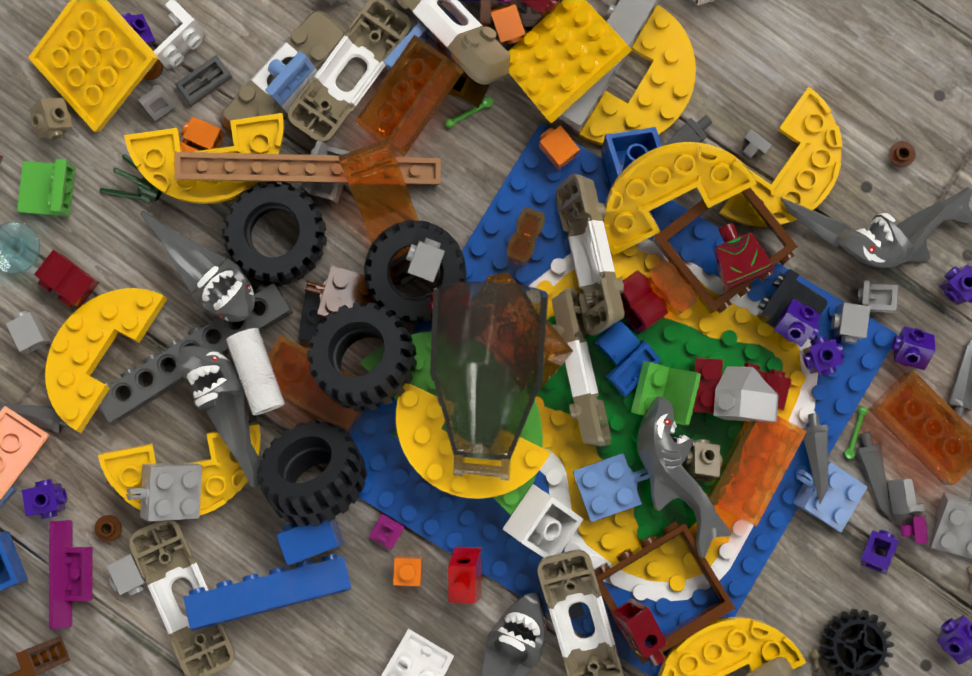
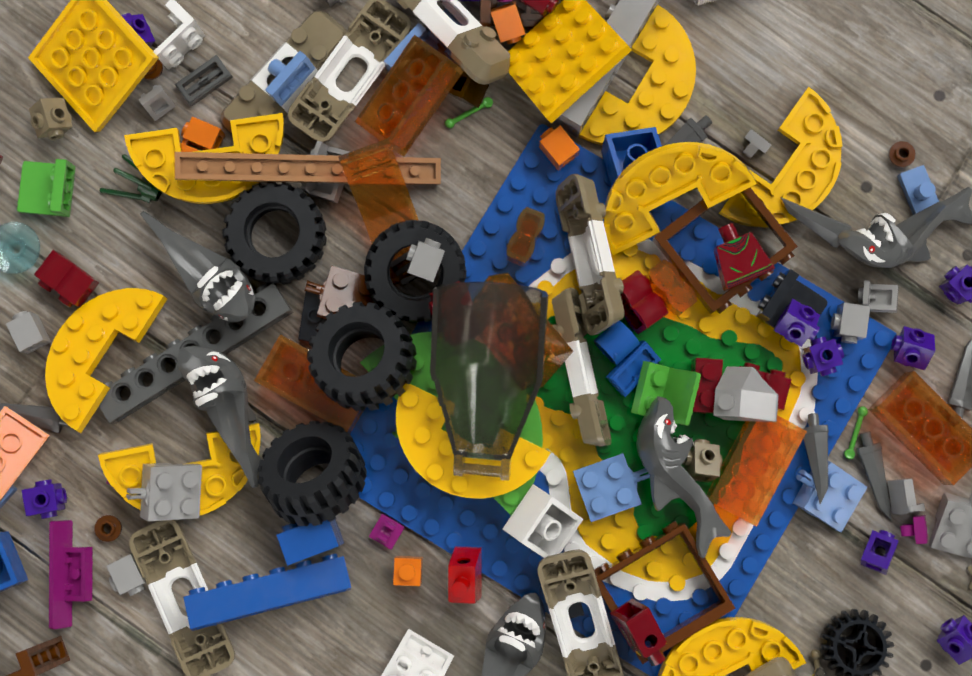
(255, 367): white piece -> none
(918, 189): none -> medium blue tile

